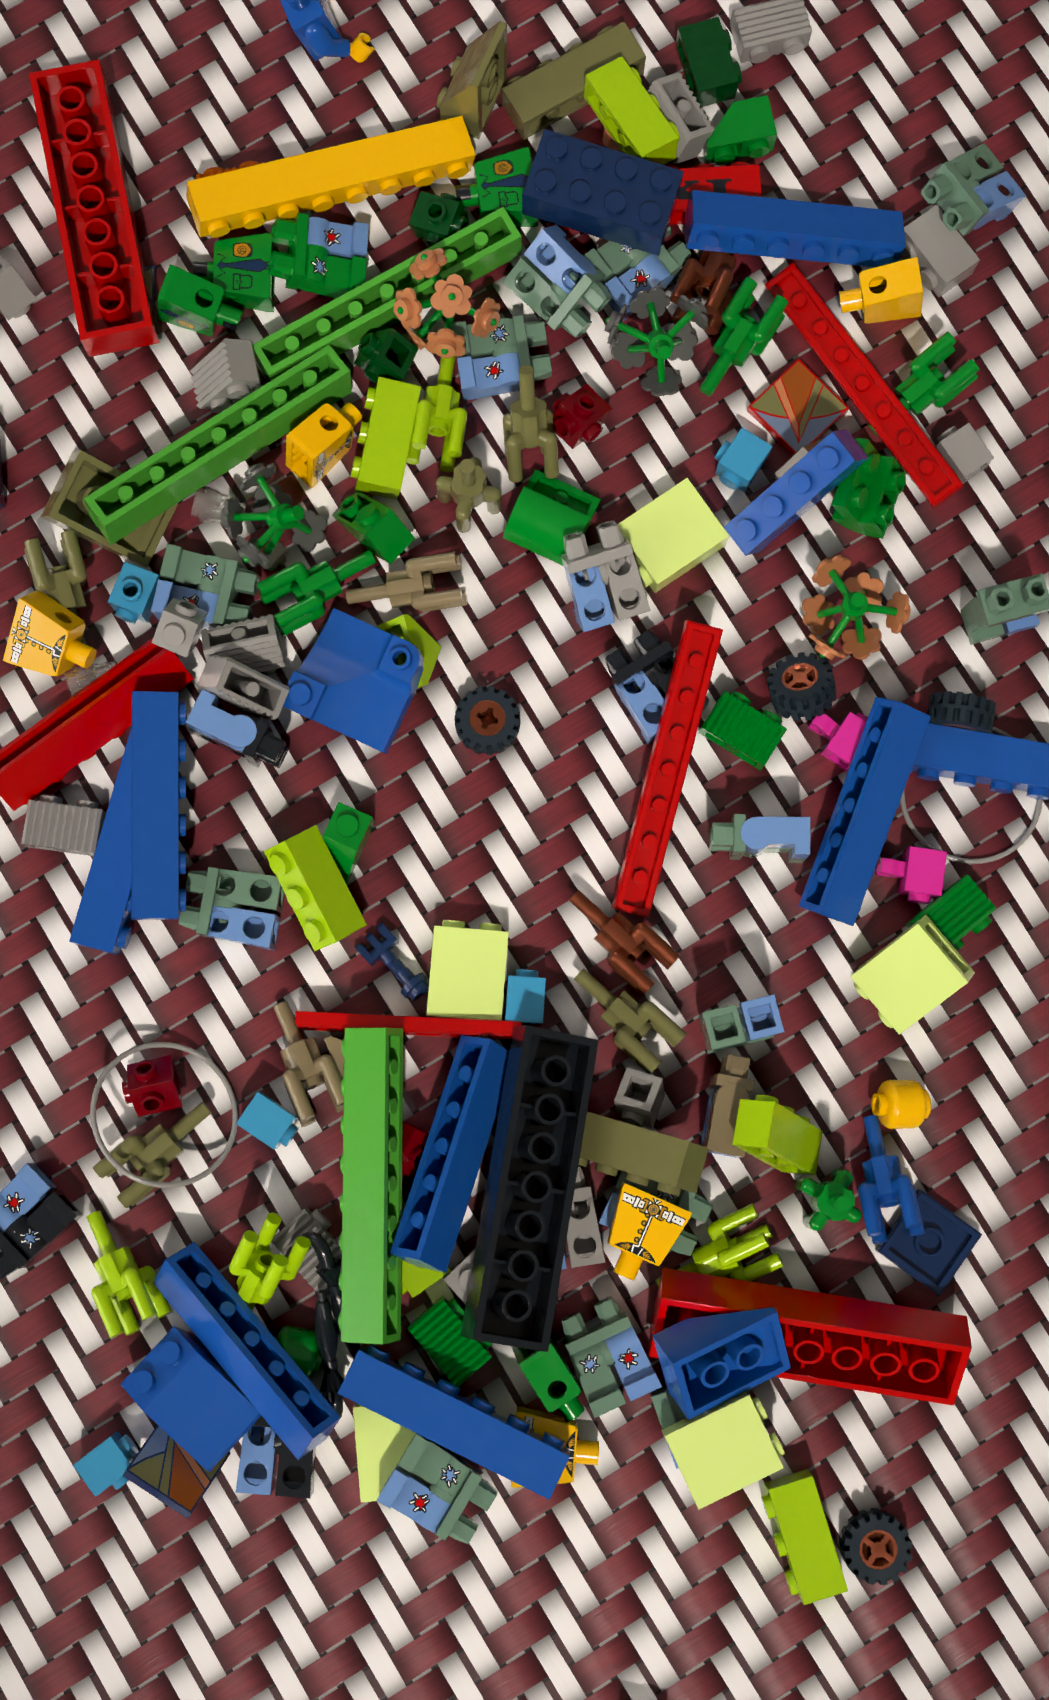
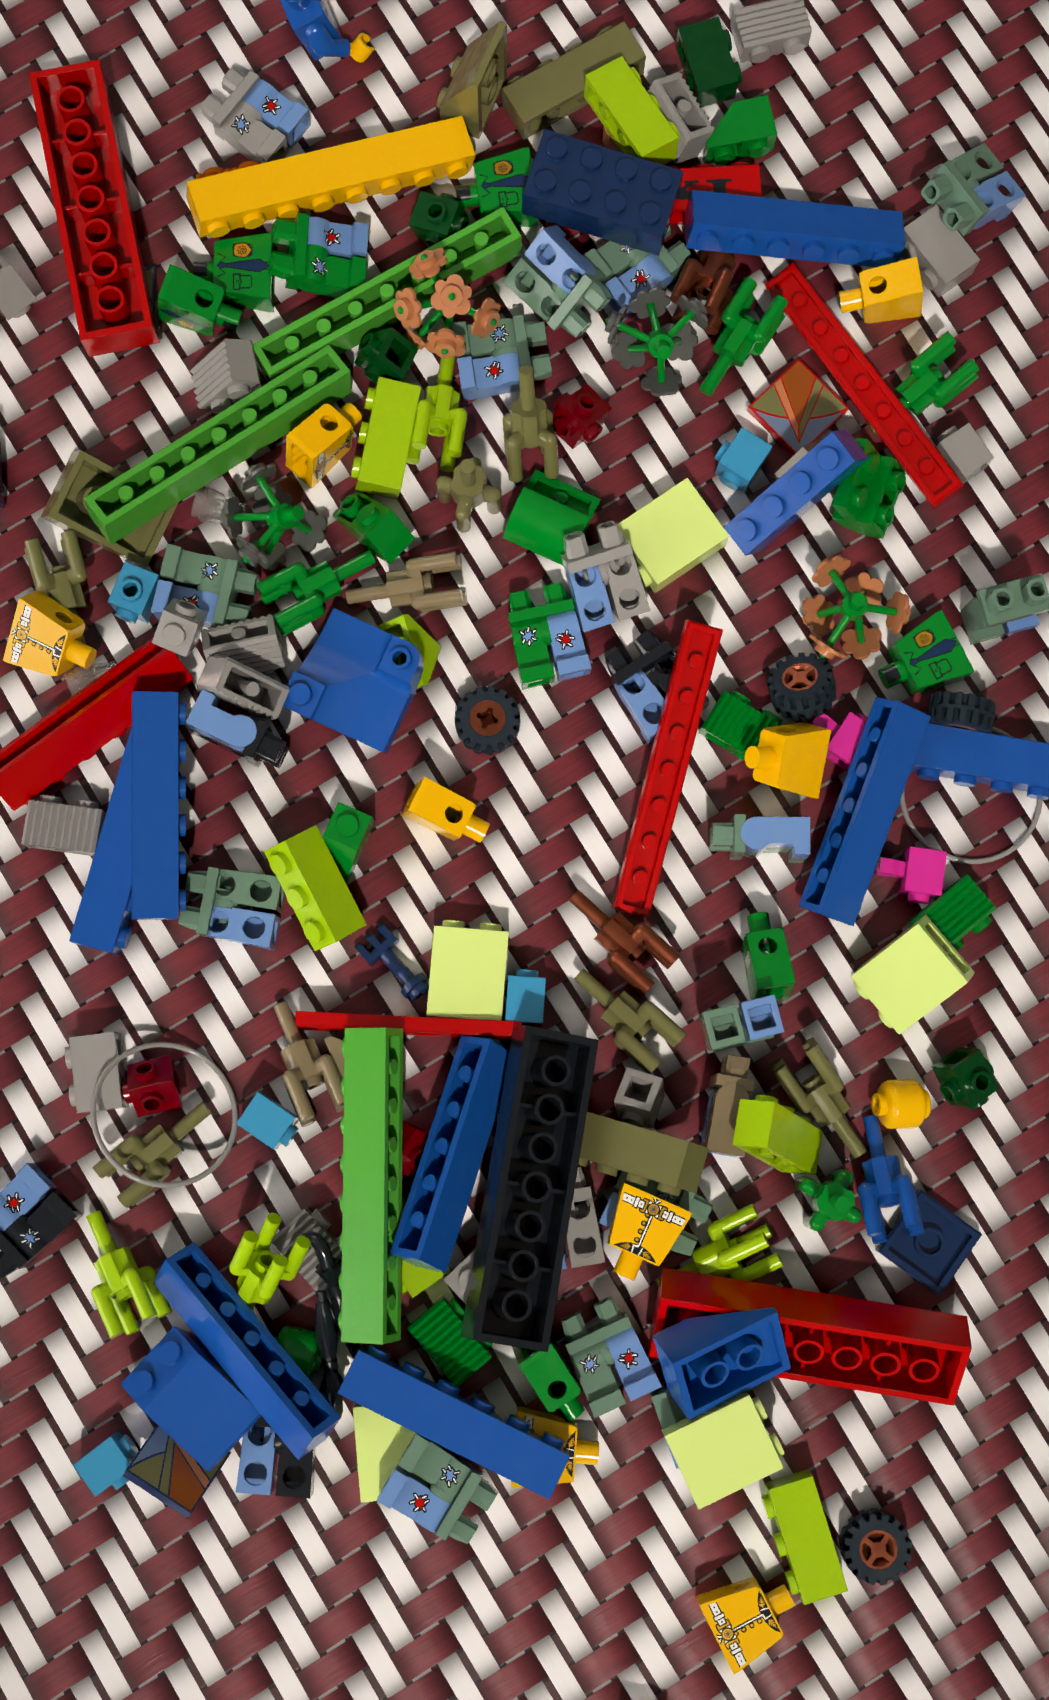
(88, 1059): none -> light grey brick
(256, 117): none -> light grey hips
(428, 808): none -> yellow torso
(542, 626): none -> green hips
(744, 1619): none -> yellow torso
(767, 972): none -> green torso
(790, 757): none -> yellow torso
(820, 1095): none -> olive plant
(927, 658): none -> green torso
(965, 1078): none -> dark green brick

